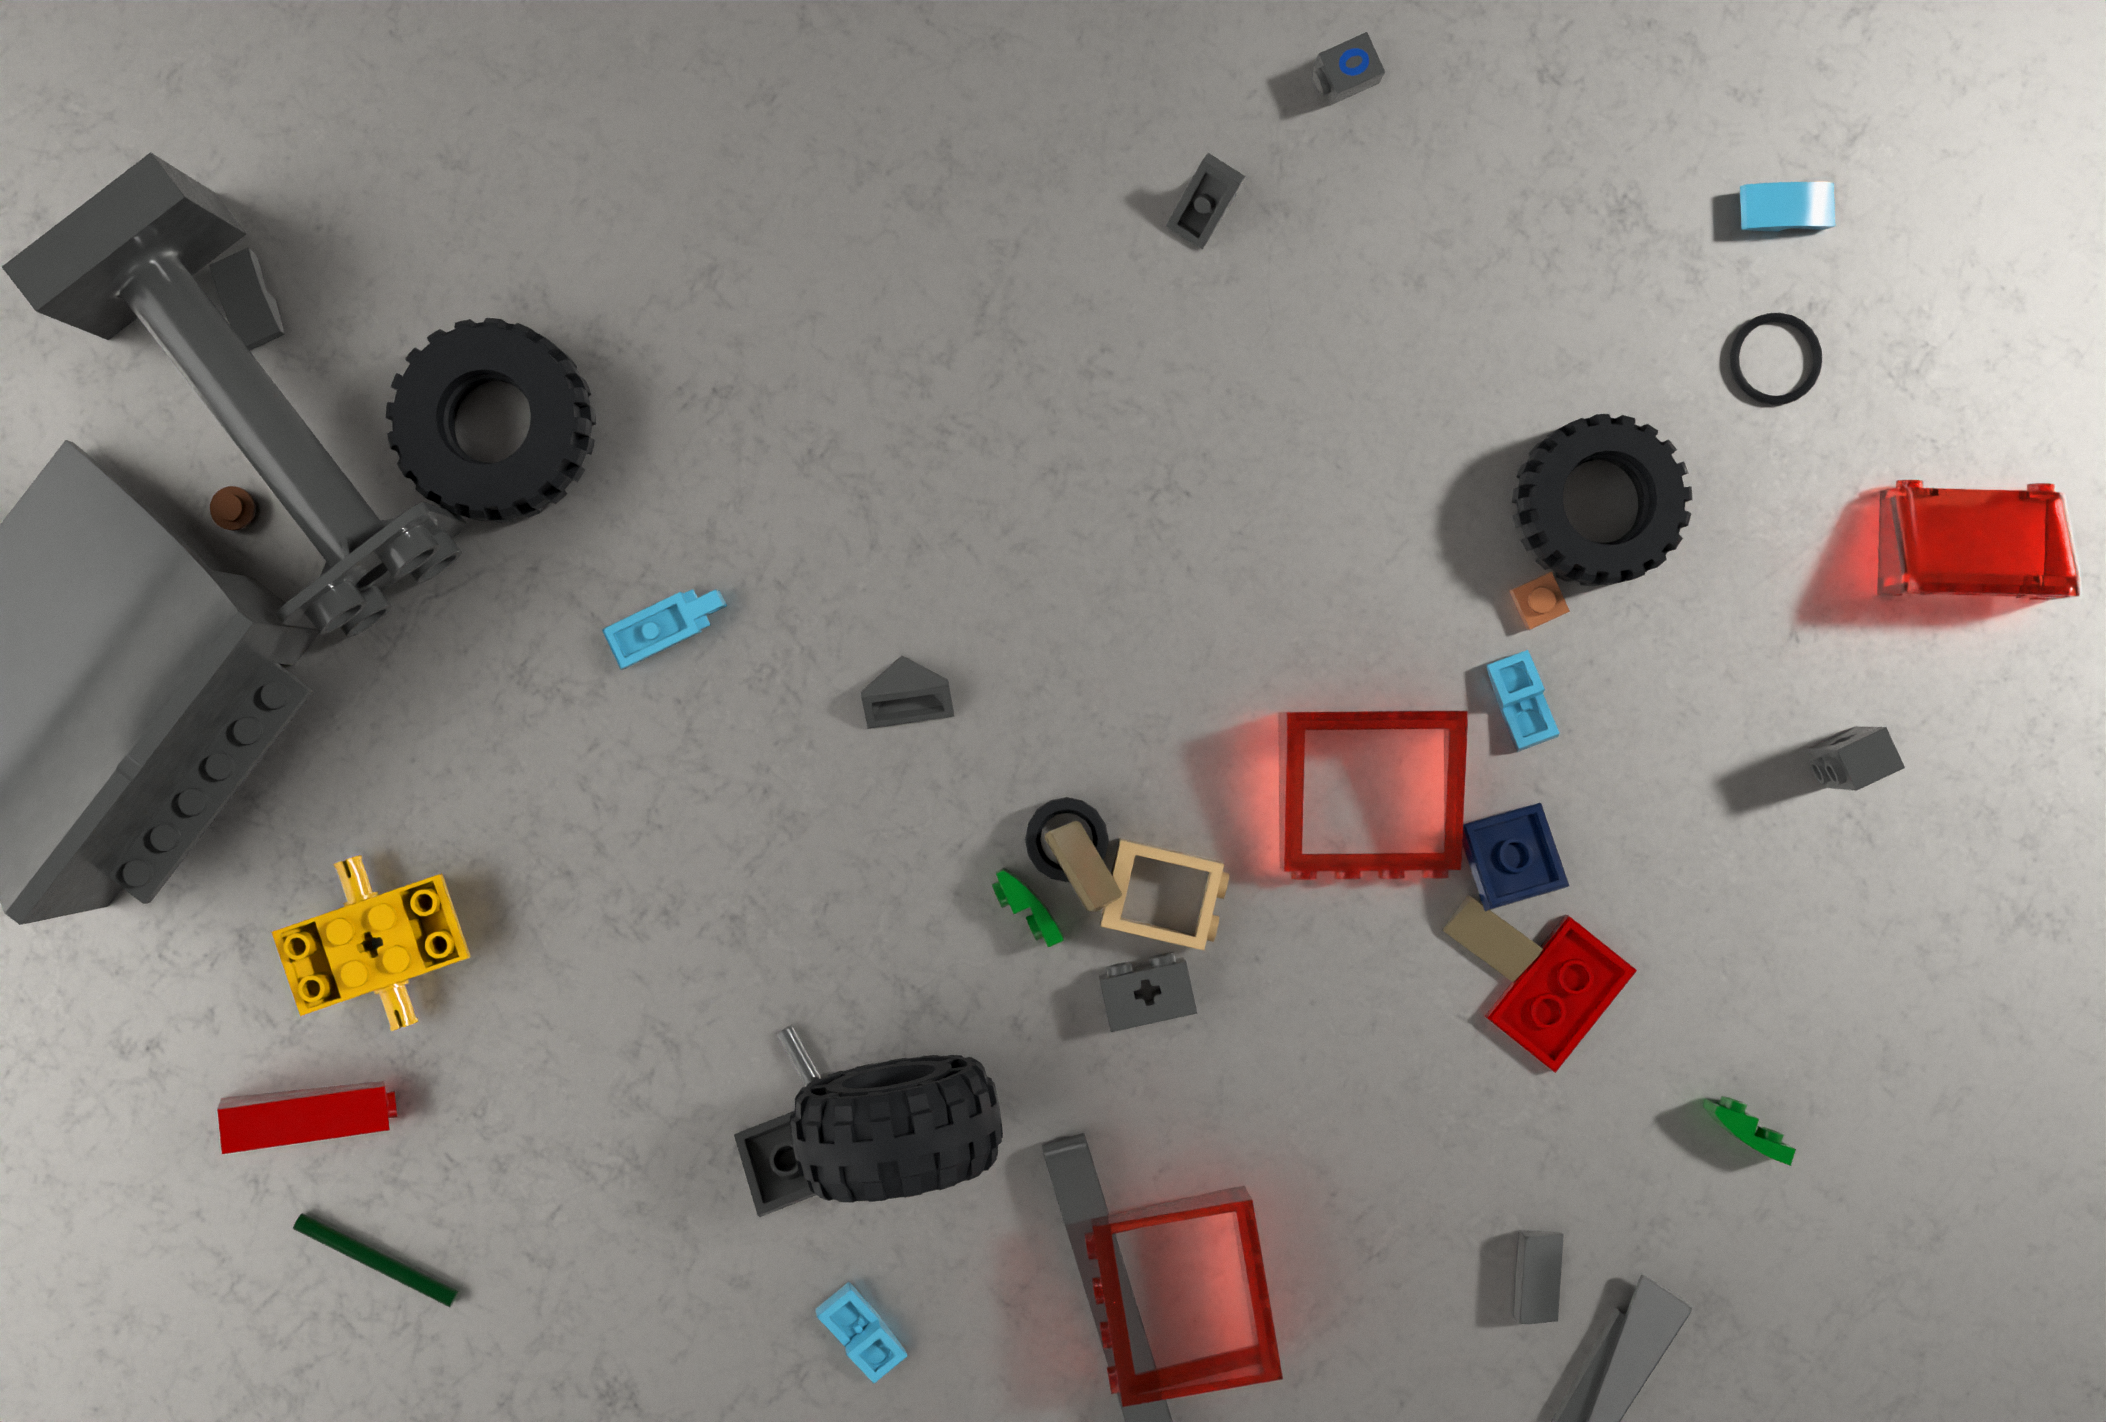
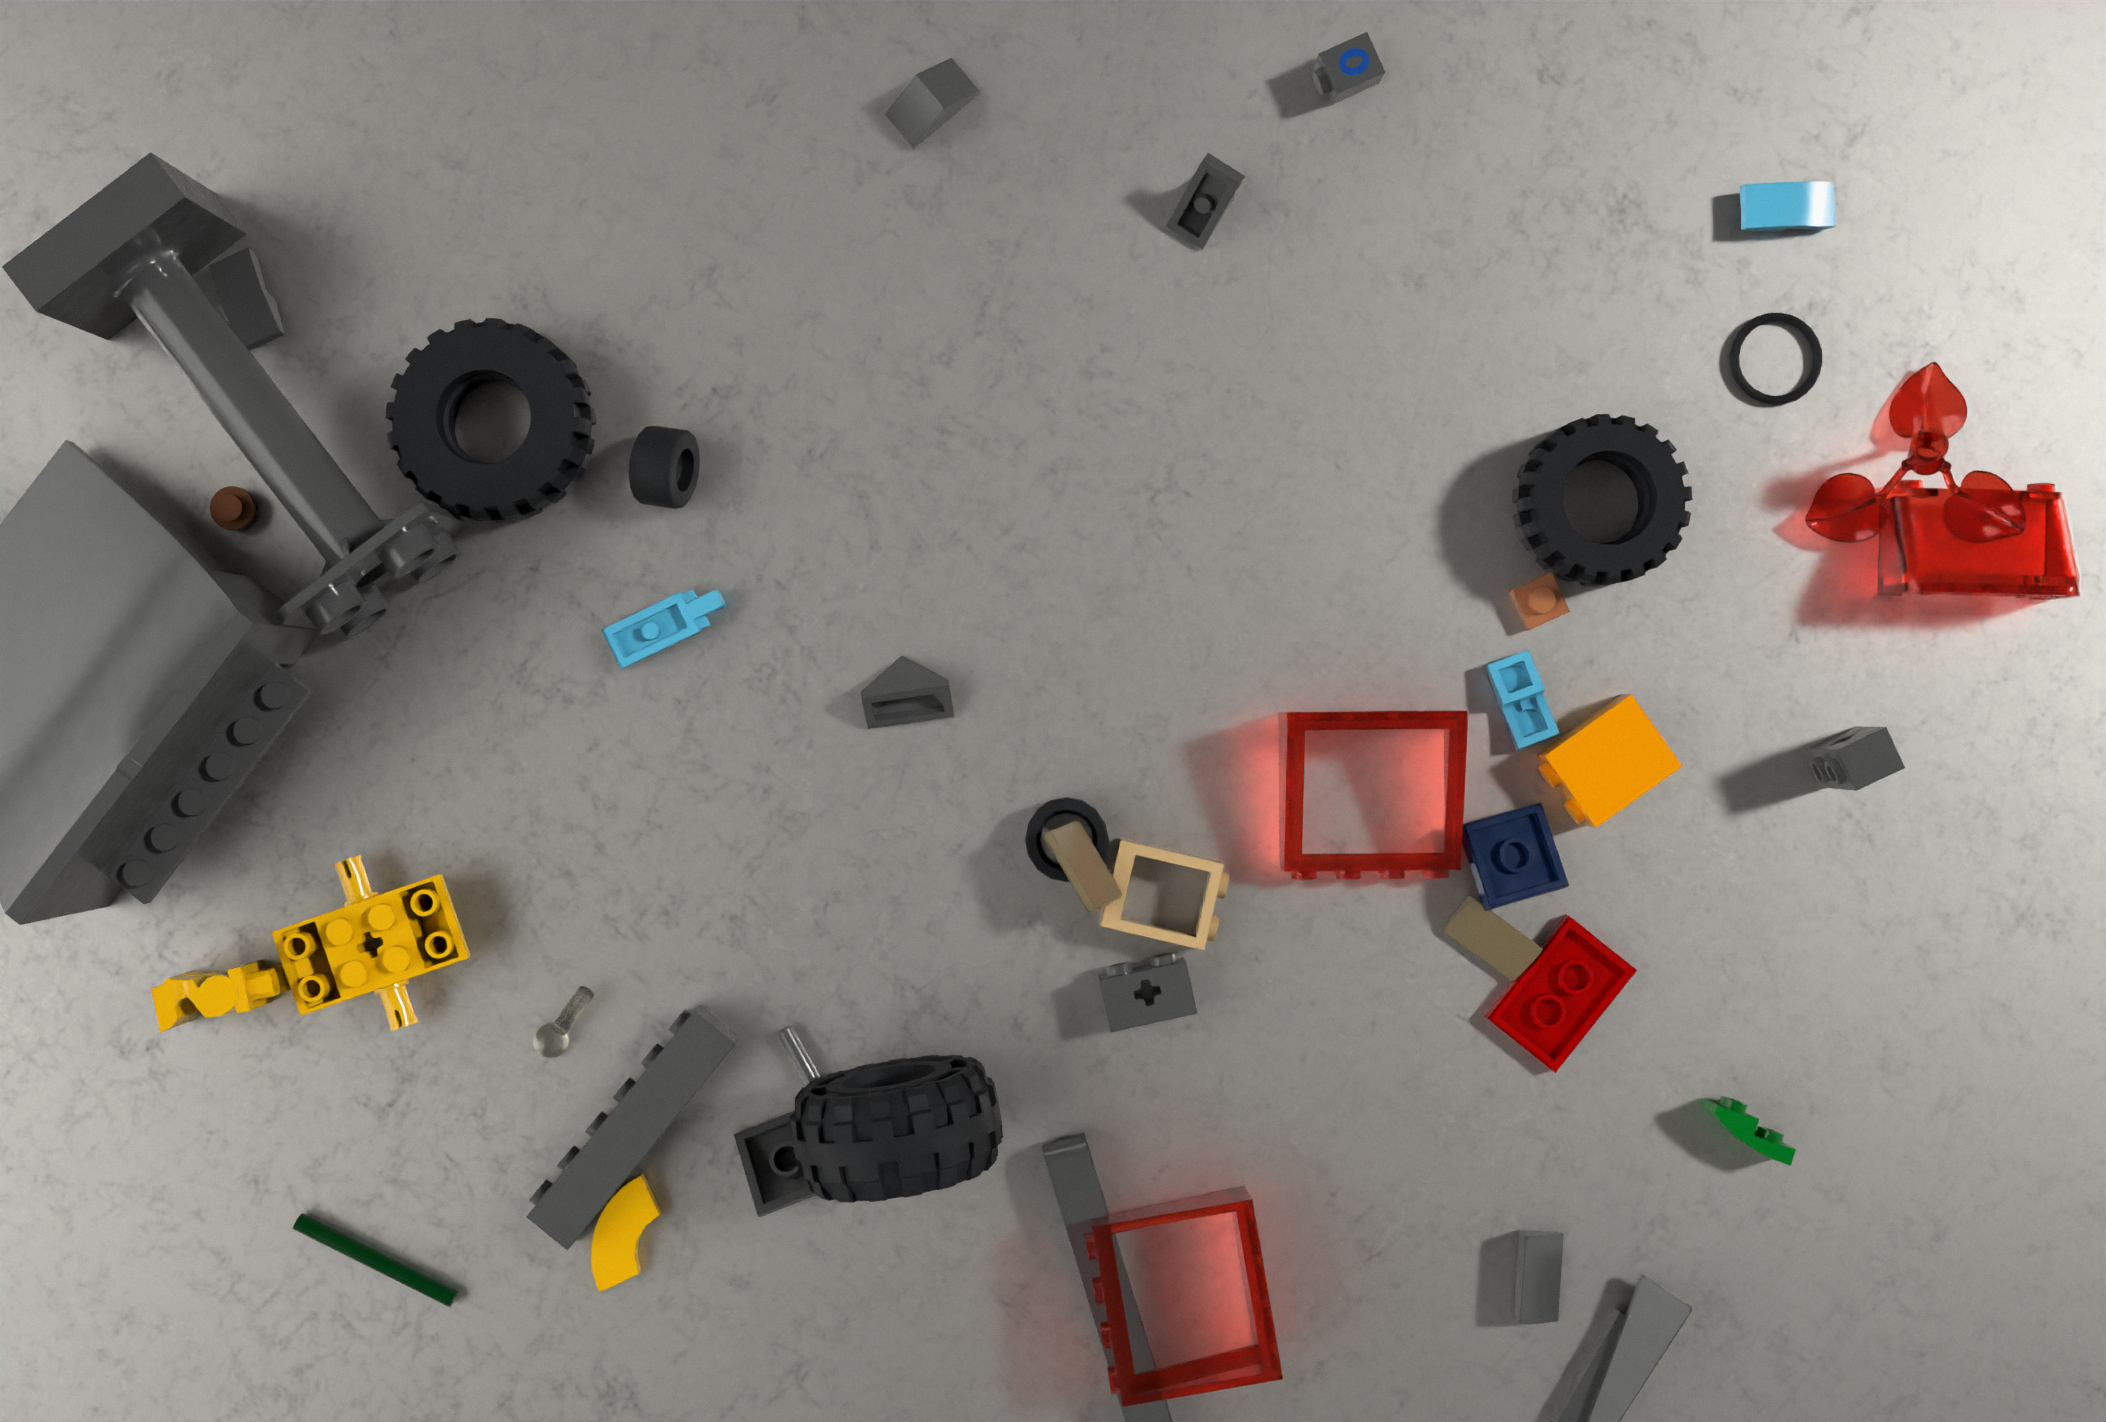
(216, 993): none -> yellow hips
(303, 1115): red slope -> none
(552, 1038): none -> clear smoke bar
(618, 1233): none -> yellow tile
(633, 1126): none -> dark grey brick
(664, 467): none -> black tyre
(862, 1332): medium azure slope -> none
(931, 101): none -> dark grey slope
(1016, 893): green slope -> none
(1607, 761): none -> light orange brick
(1928, 412): none -> clear red plant

